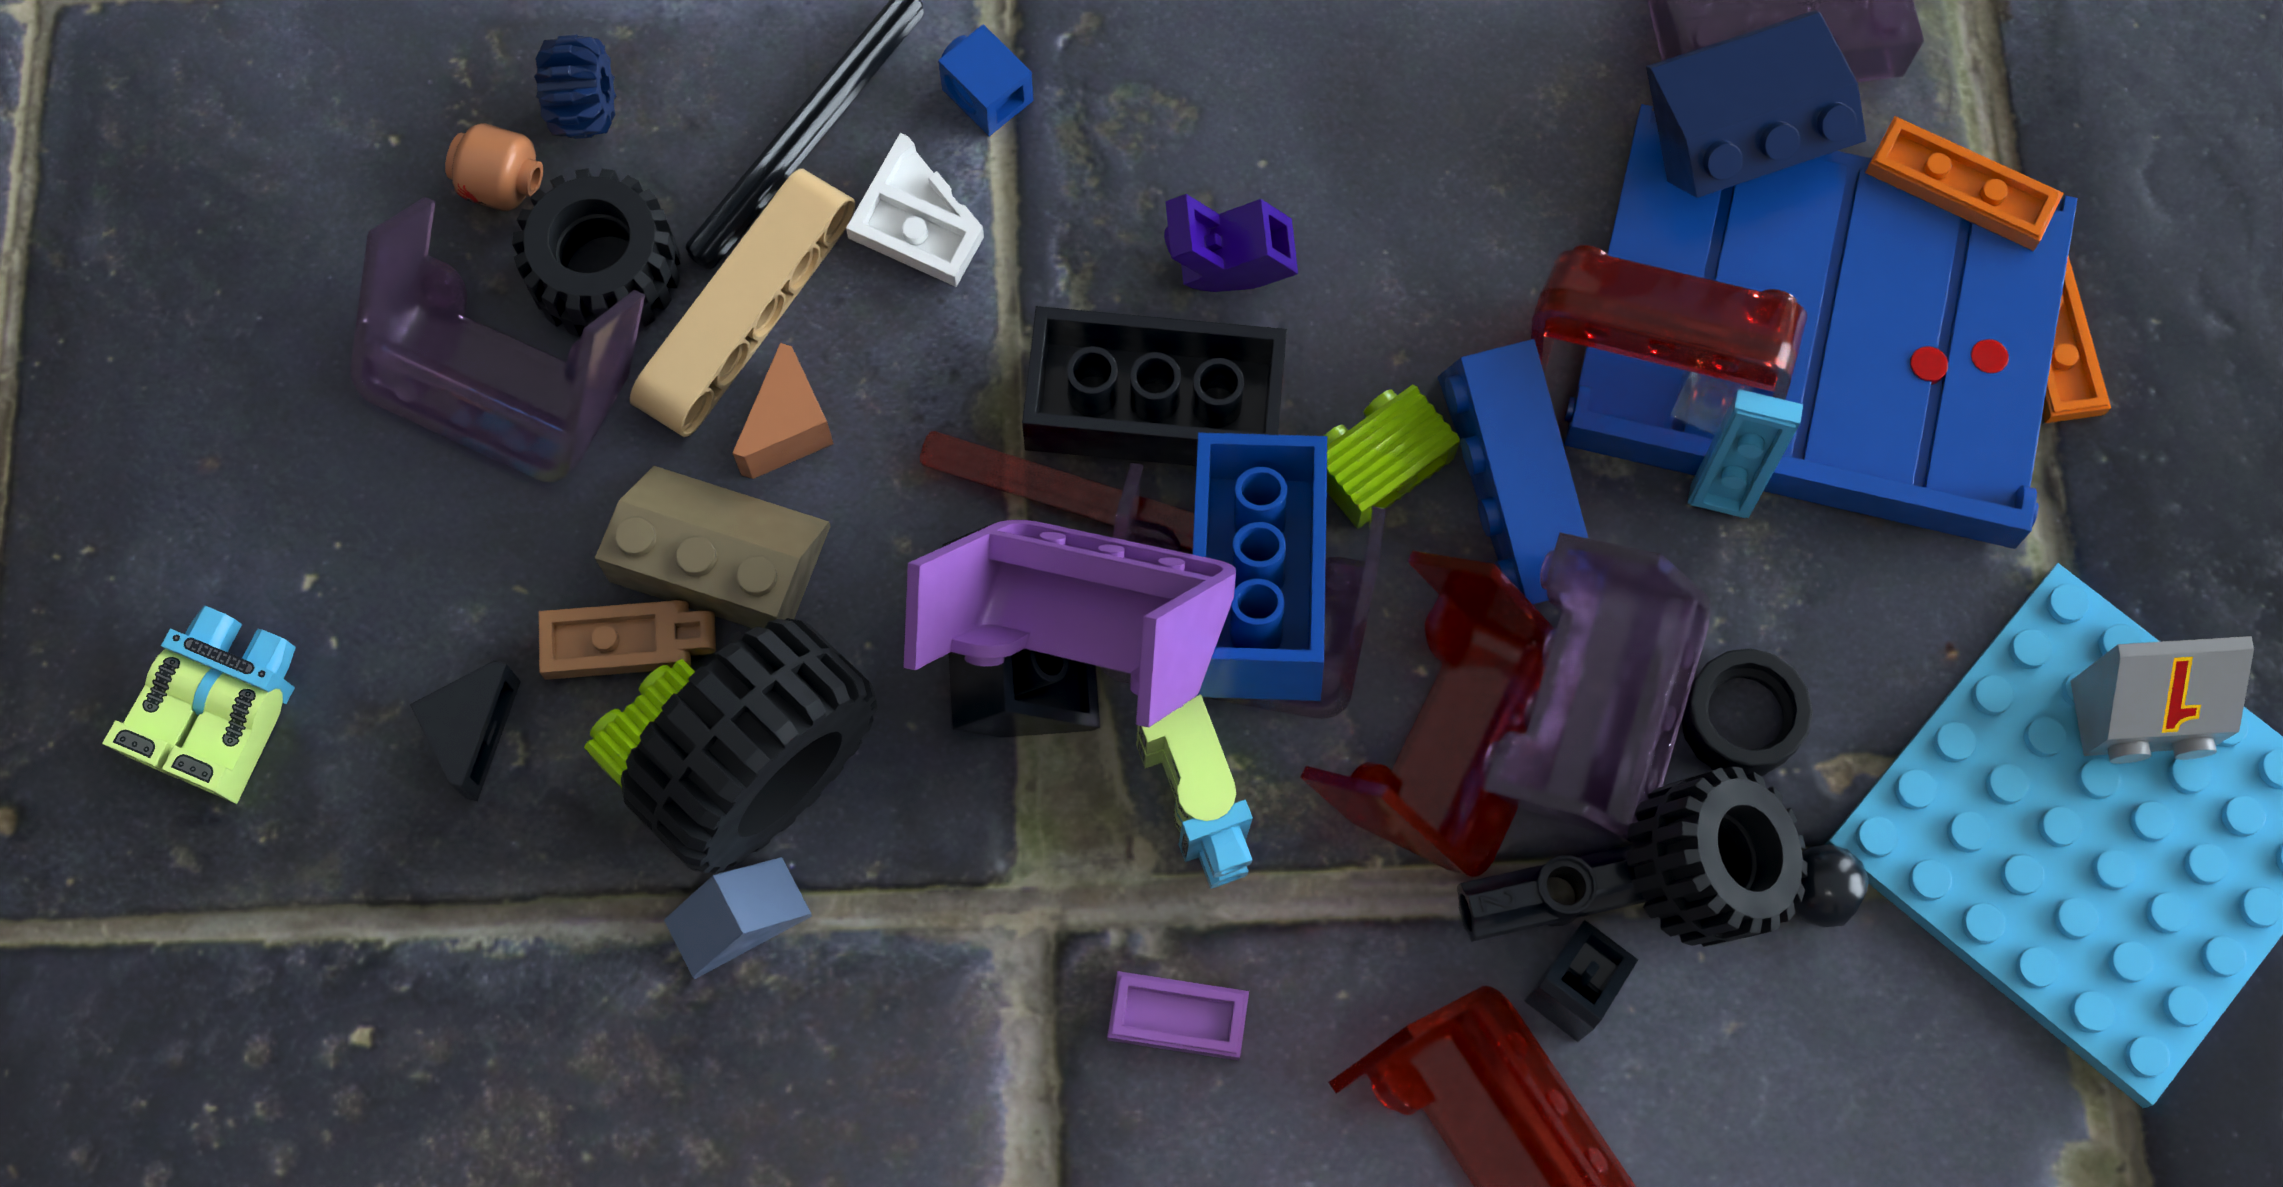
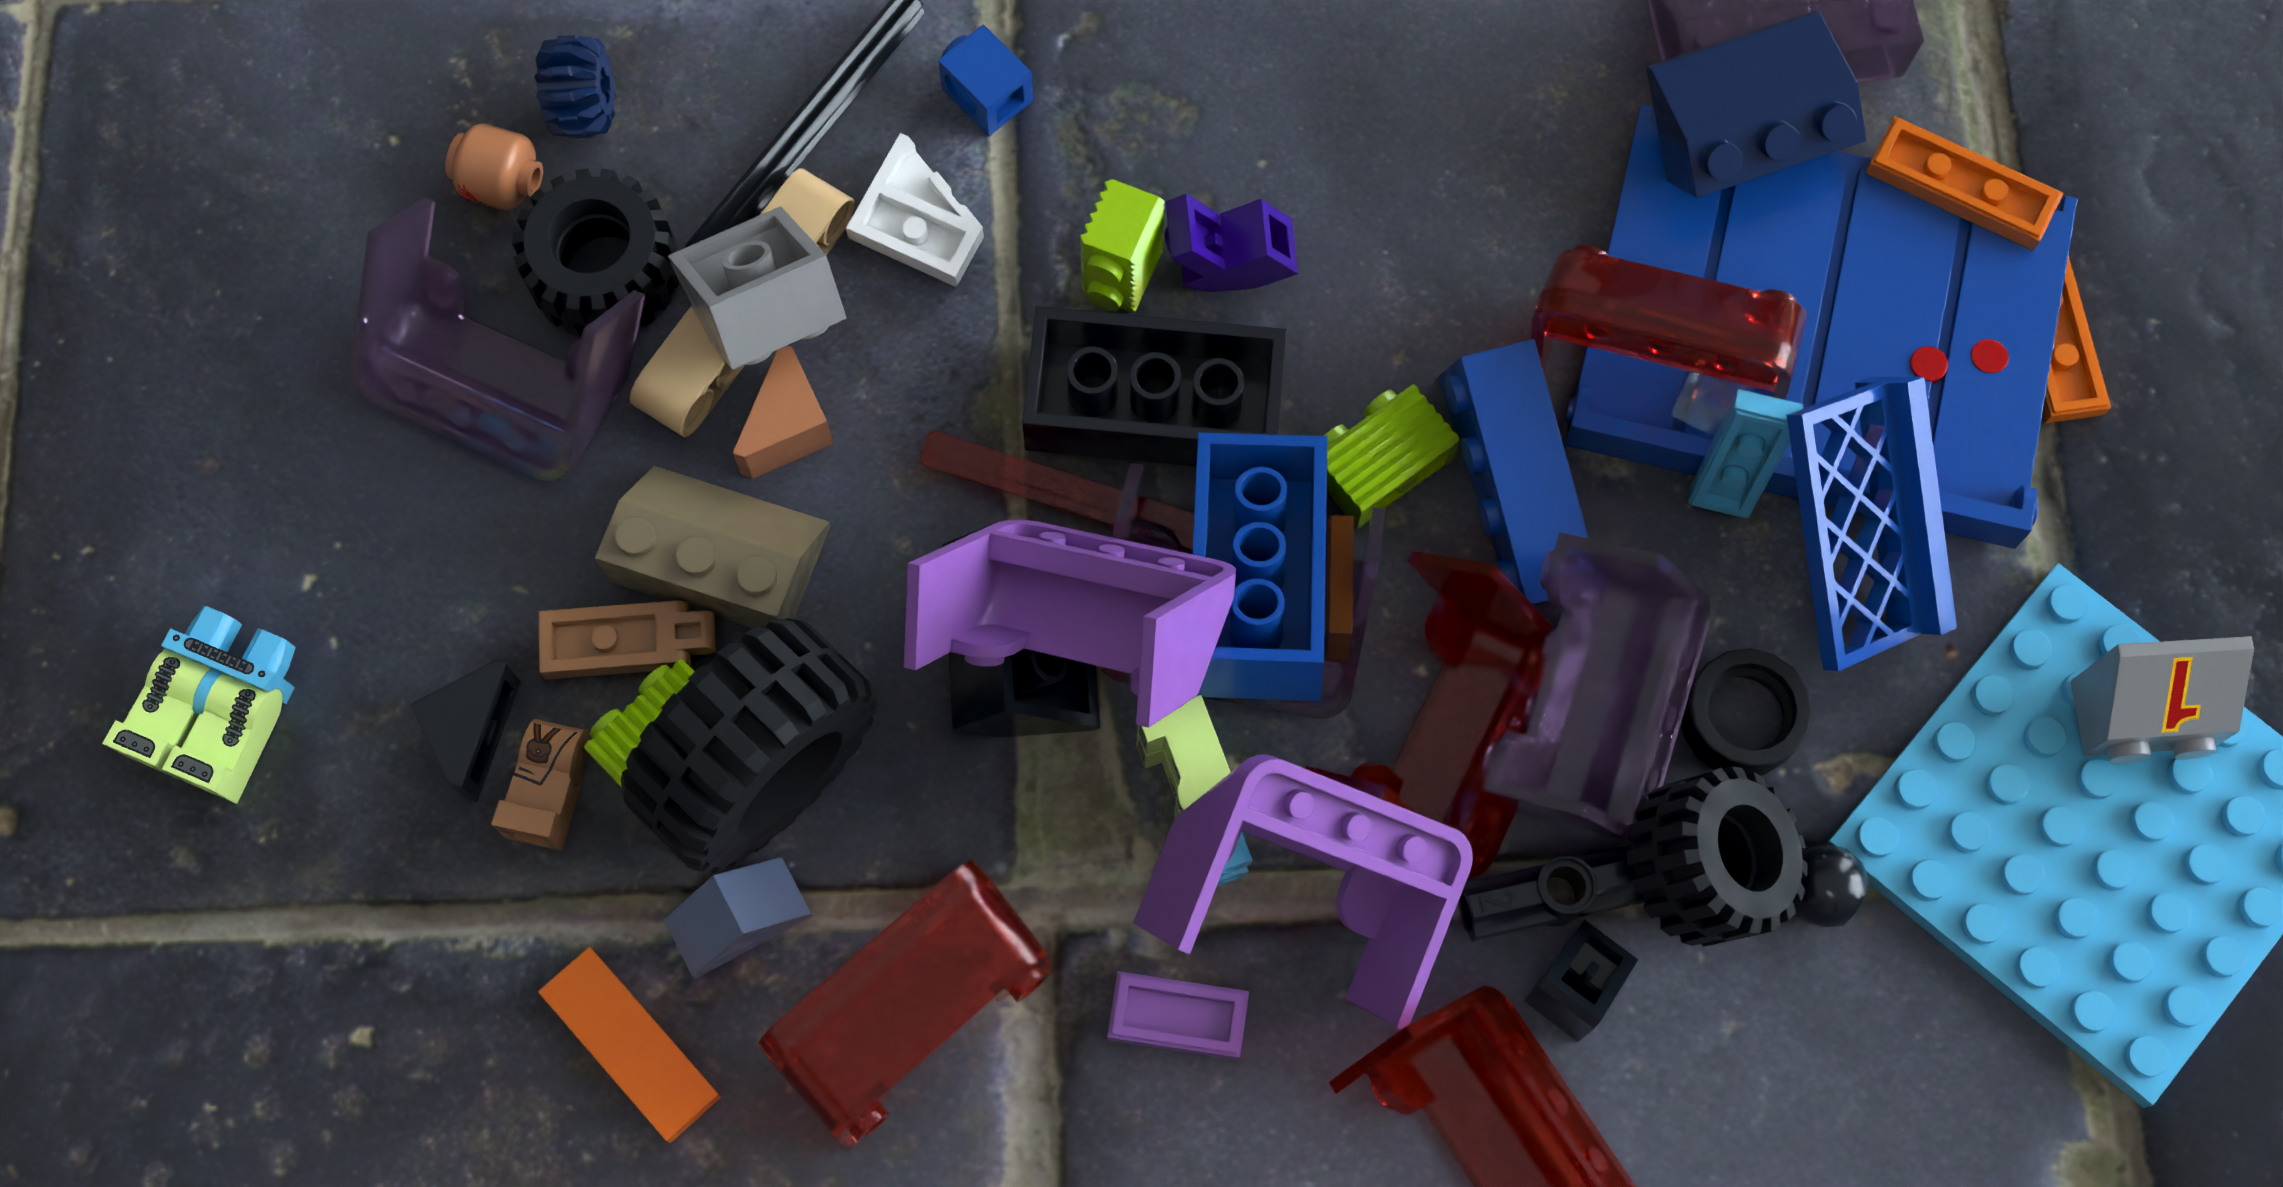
(544, 786): none -> medium nougat leg
(629, 1044): none -> orange tile
(759, 287): none -> light grey slope
(904, 1000): none -> clear red windscreen
(1121, 246): none -> lime brick
(1338, 588): none -> reddish brown tile
(1396, 884): none -> medium lavender windscreen
(1900, 518): none -> blue fence

